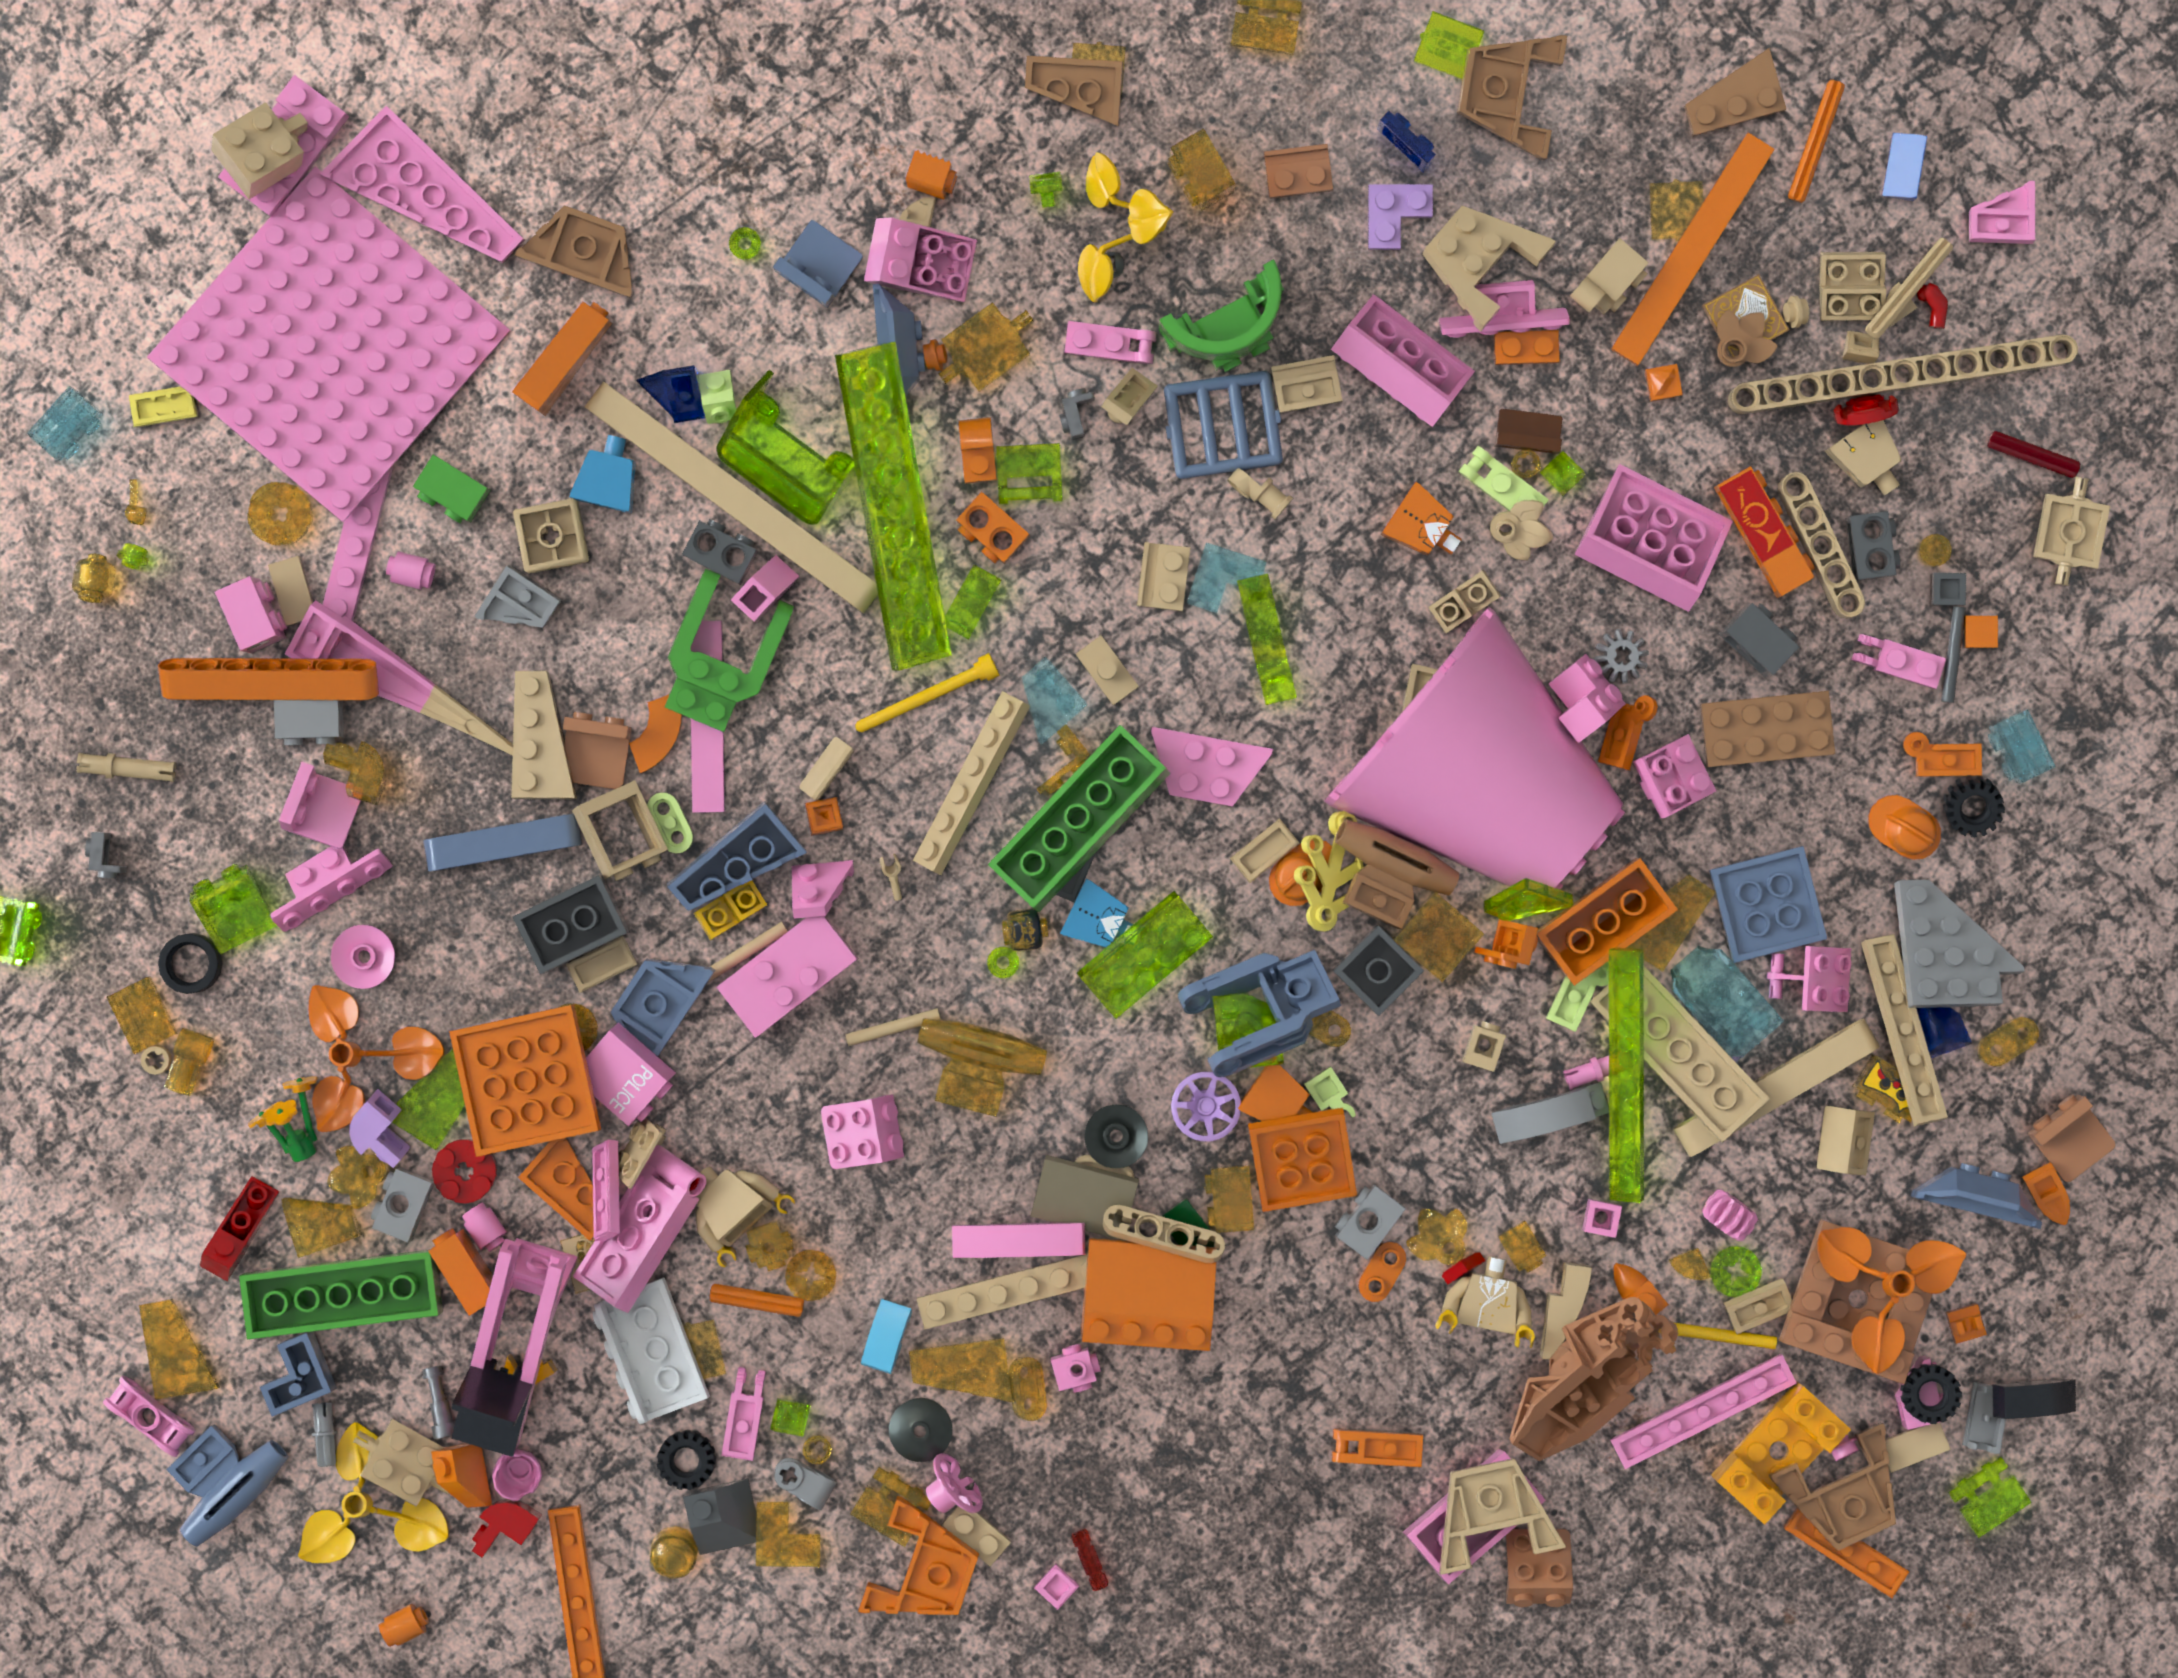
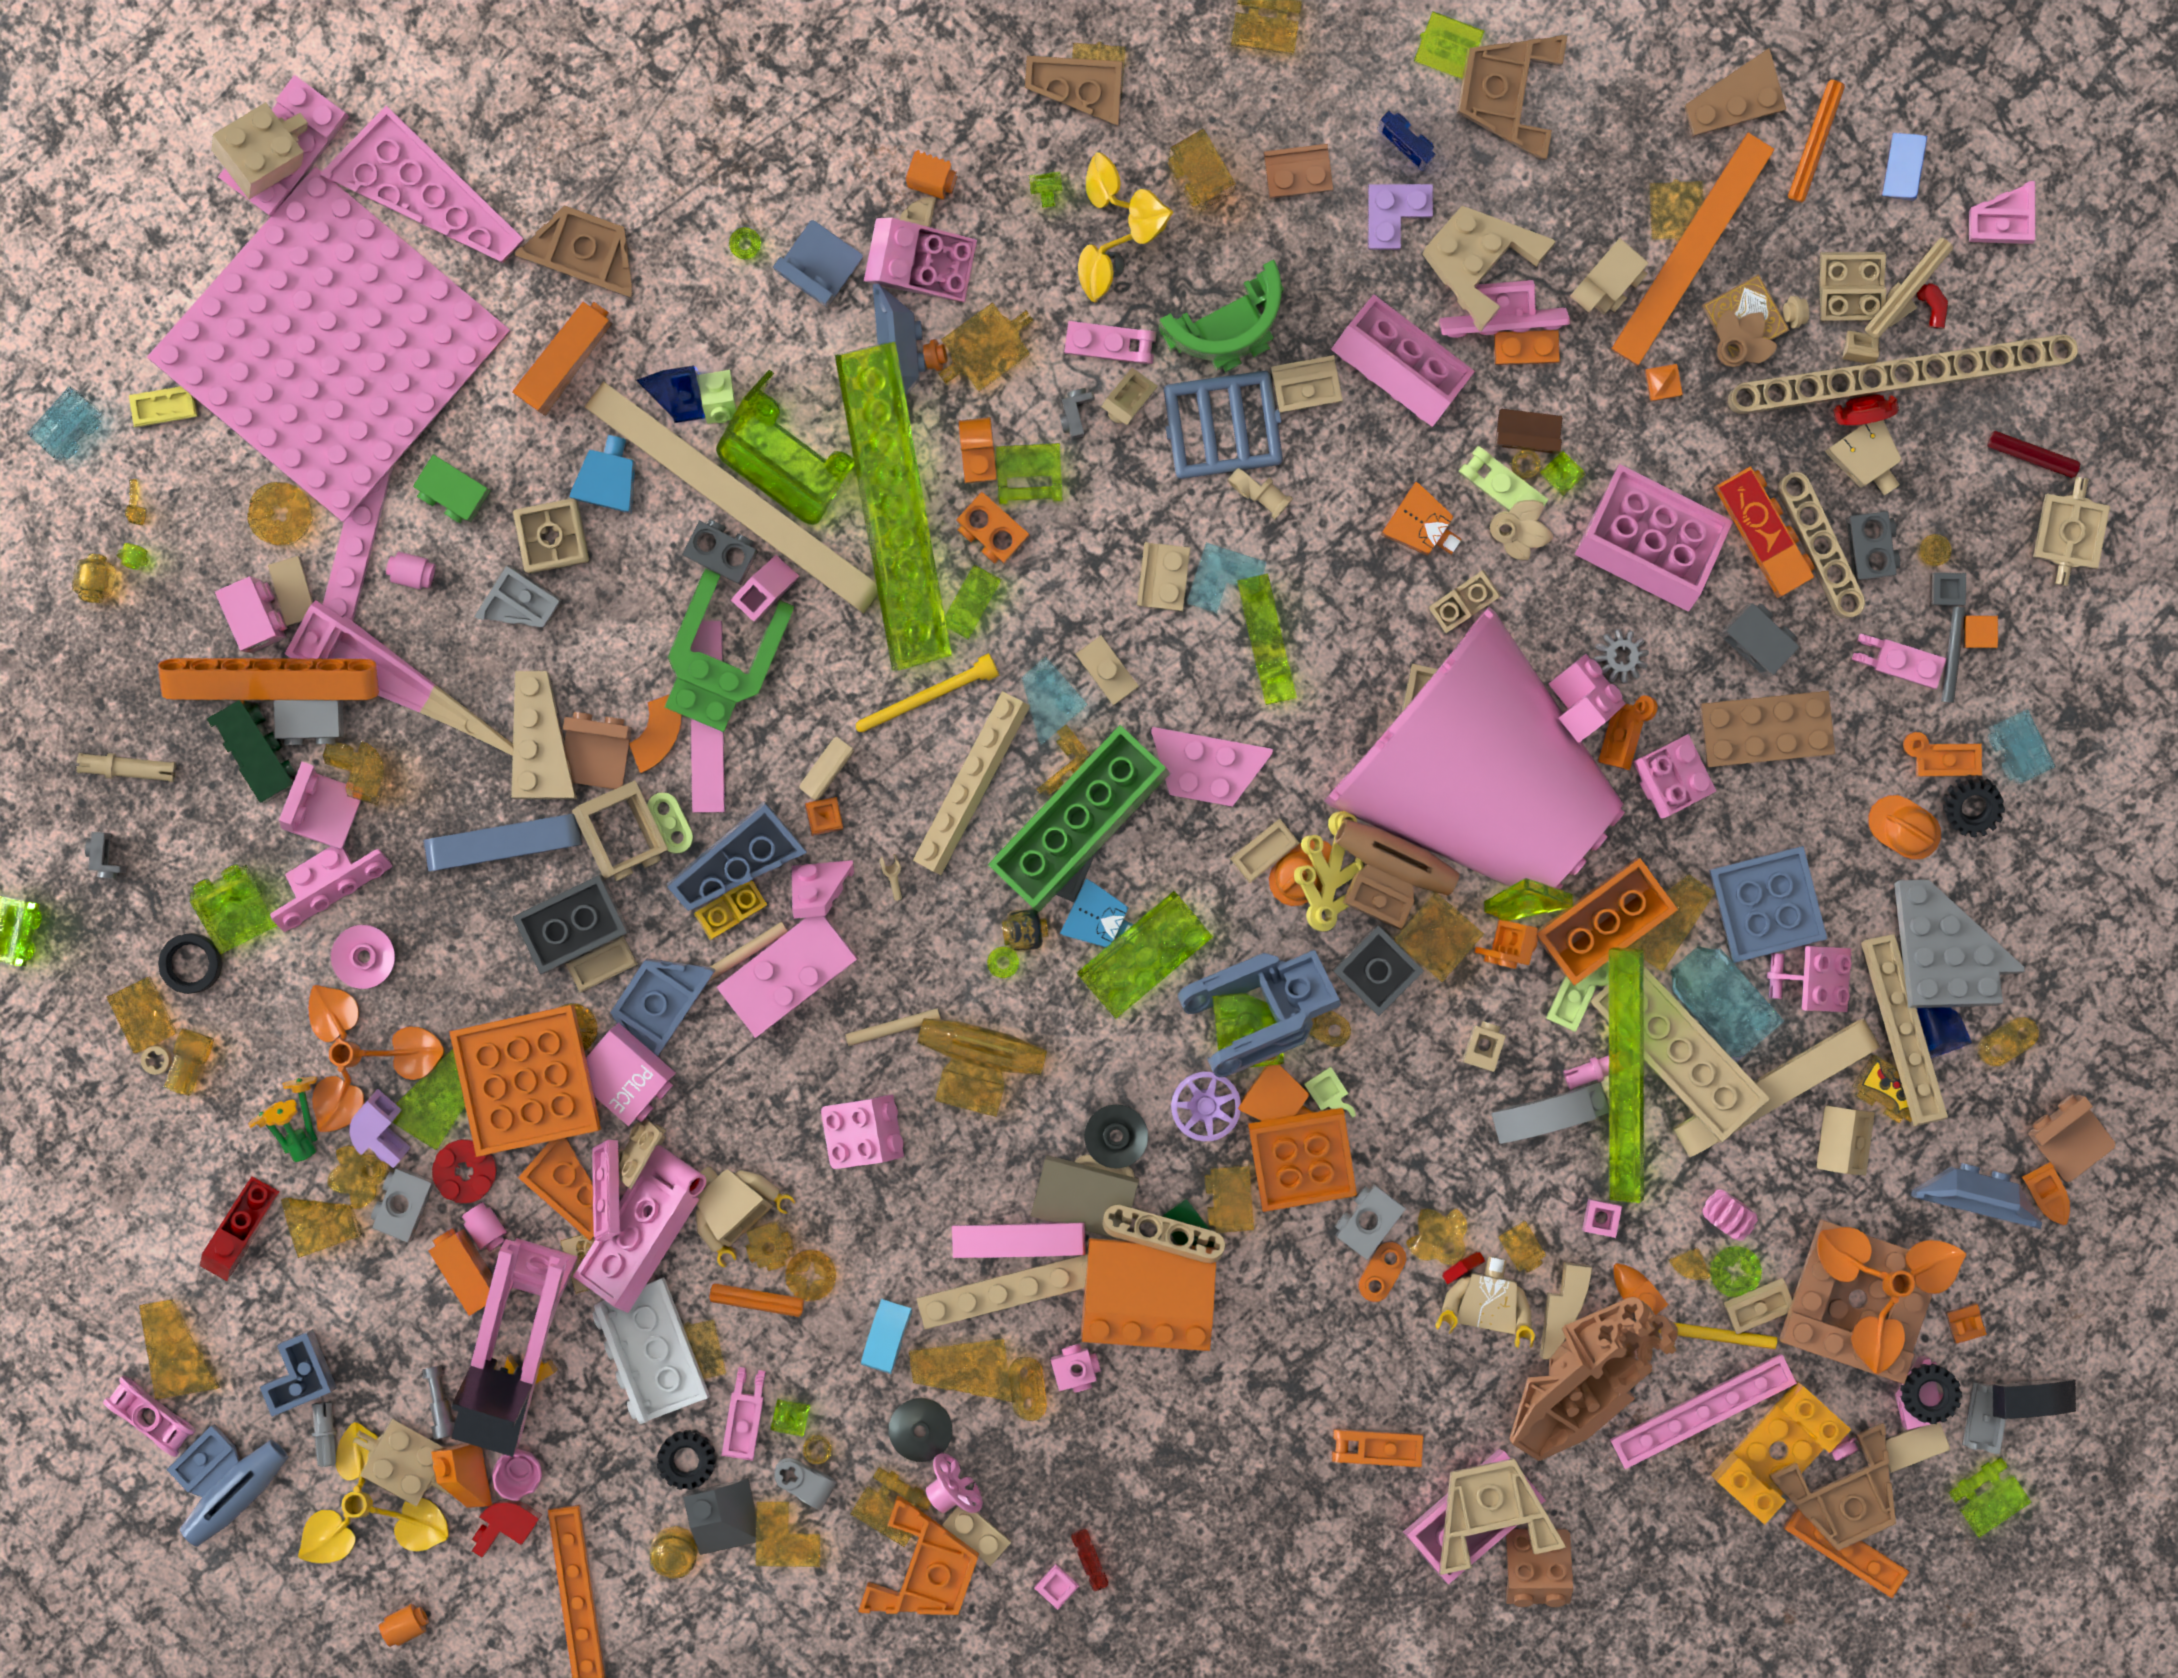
(254, 749): none -> dark green wedge
(340, 1294): bright green brick -> none

